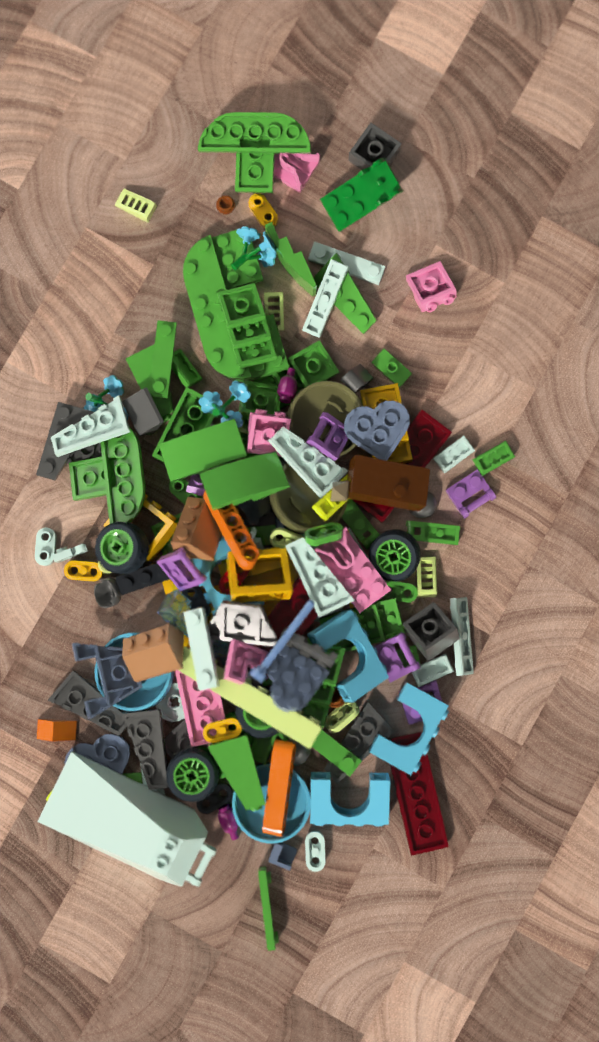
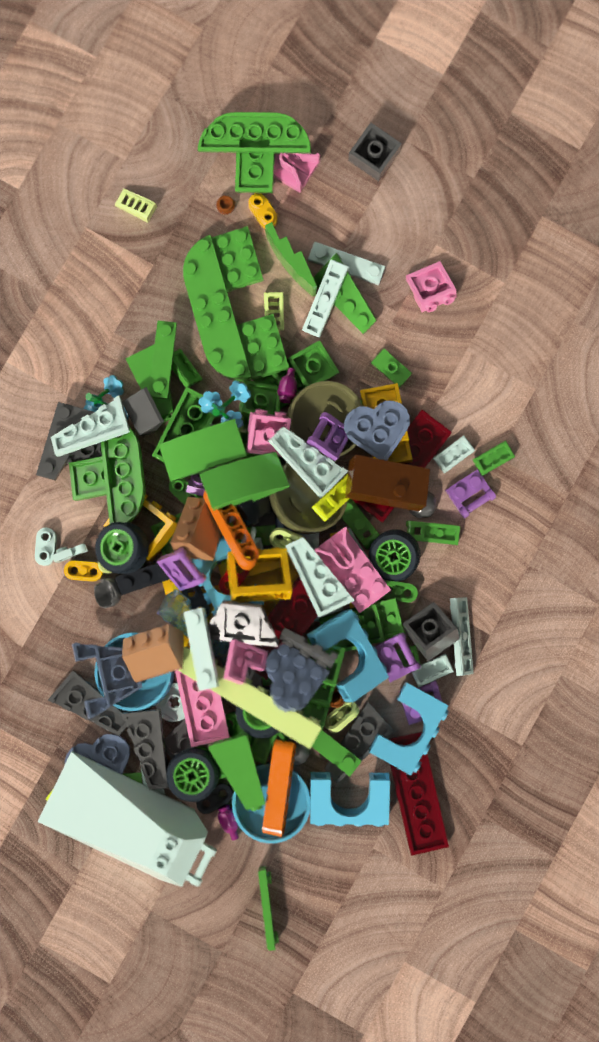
(56, 730): orange slope -> none
(223, 731): yellow plate -> none
(247, 326): bright green slope -> none
(260, 671): medium blue piece -> none
(267, 249): medium azure plant -> none
(282, 855): sand blue panel -> none
(315, 850): light aqua plate -> none
(324, 534): bright green plate -> none
(340, 491): dark tan slope -> none
(357, 378): dark grey beam -> none
(362, 194): green hinge -> none
(427, 593): yellowish green slope -> none

